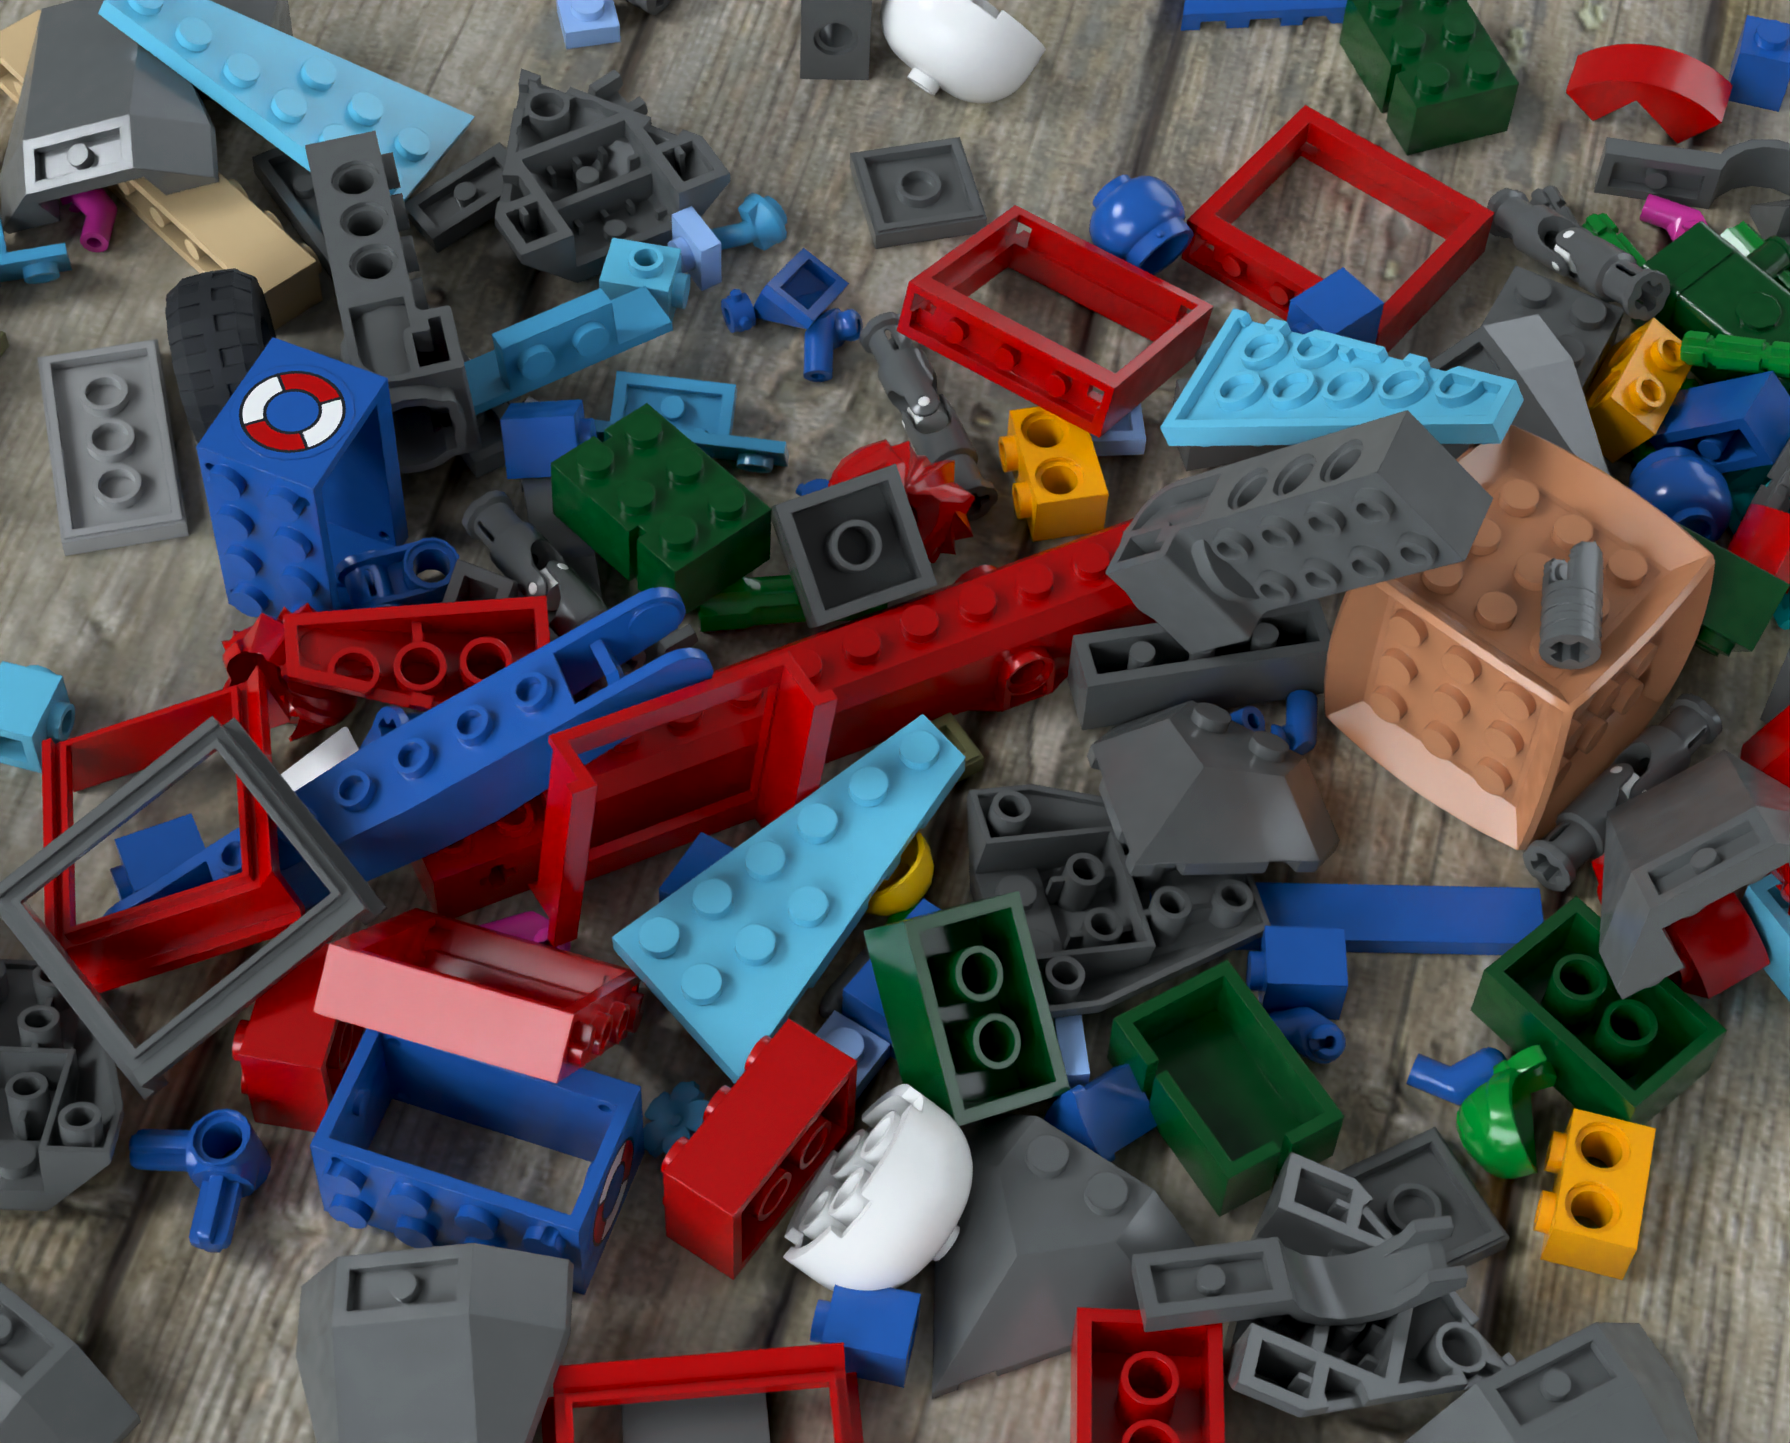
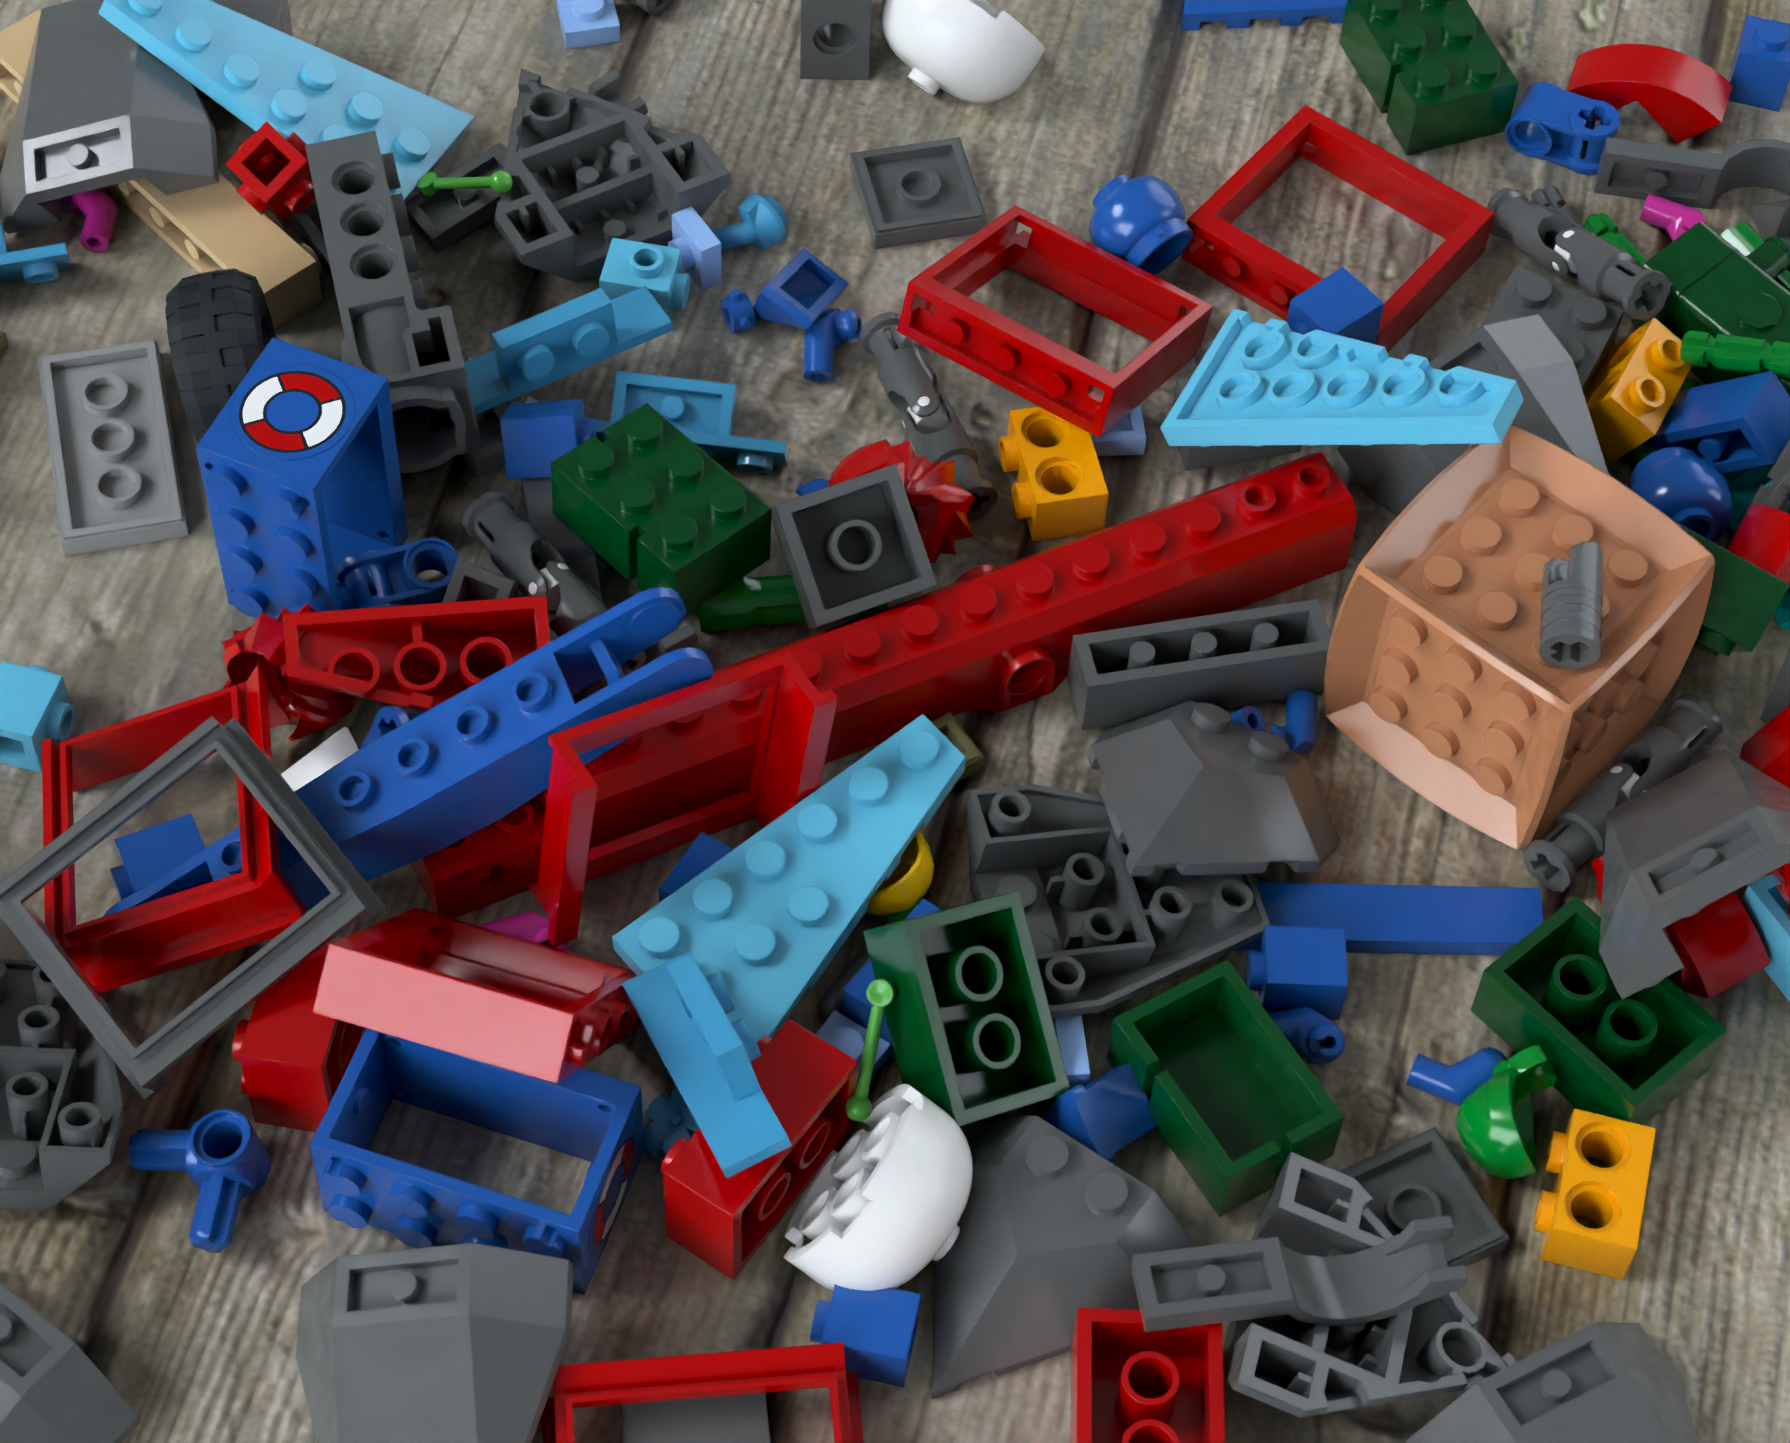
(274, 172): none -> red brick
(499, 181): none -> bright green hinge
(708, 1060): none -> dark azure bracket
(879, 994): none -> bright green hinge
(1297, 528): dark grey brick -> none
(1561, 125): none -> blue piece

